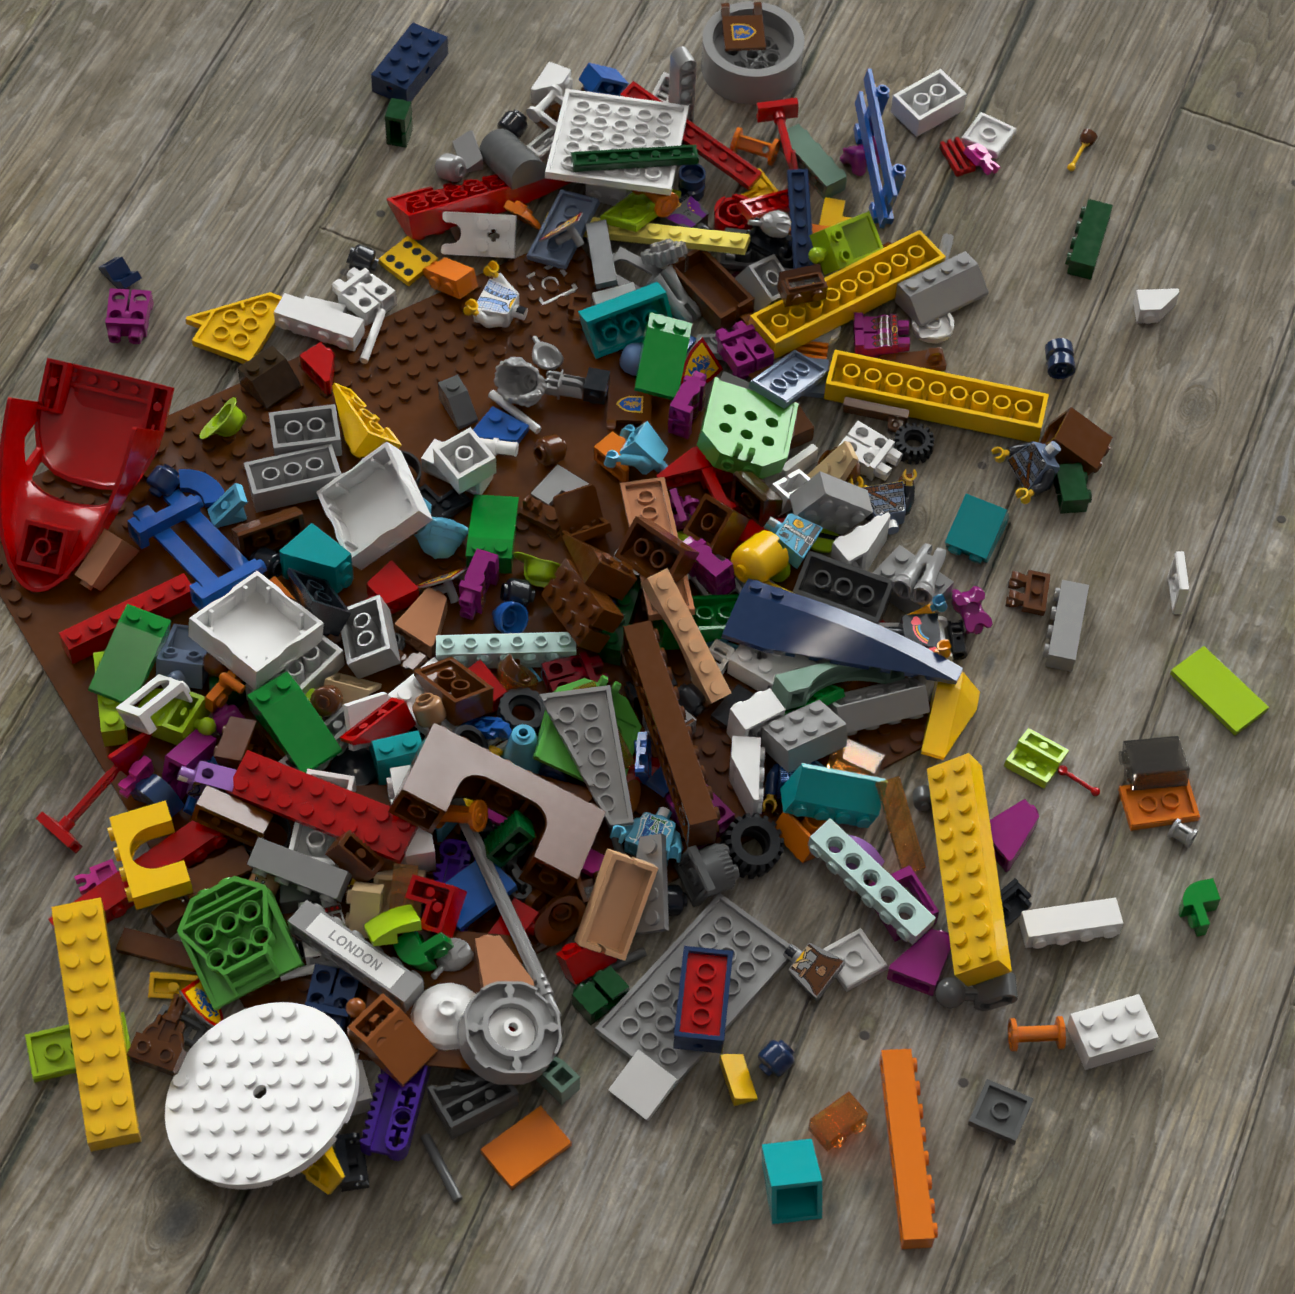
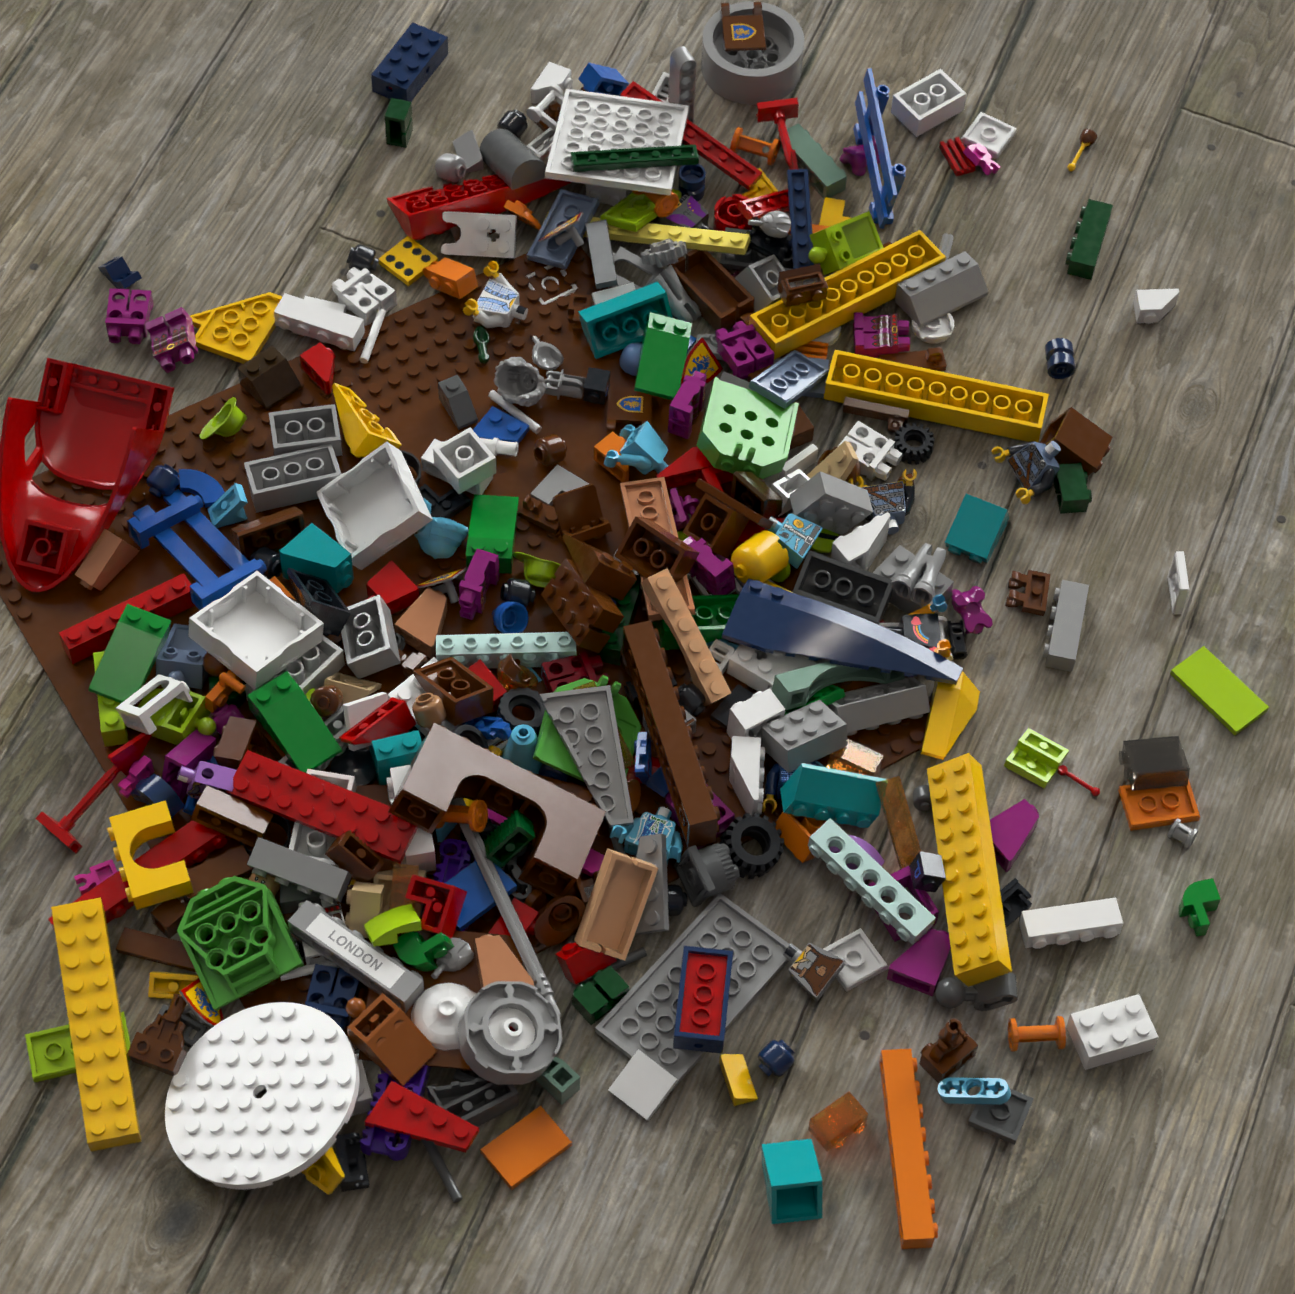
(172, 339): none -> magenta hips
(415, 1116): none -> red wing
(481, 339): none -> dark green piece
(734, 504): none -> reddish brown tile
(927, 871): none -> black brick
(949, 1052): none -> reddish brown brick
(983, 1097): none -> medium azure beam

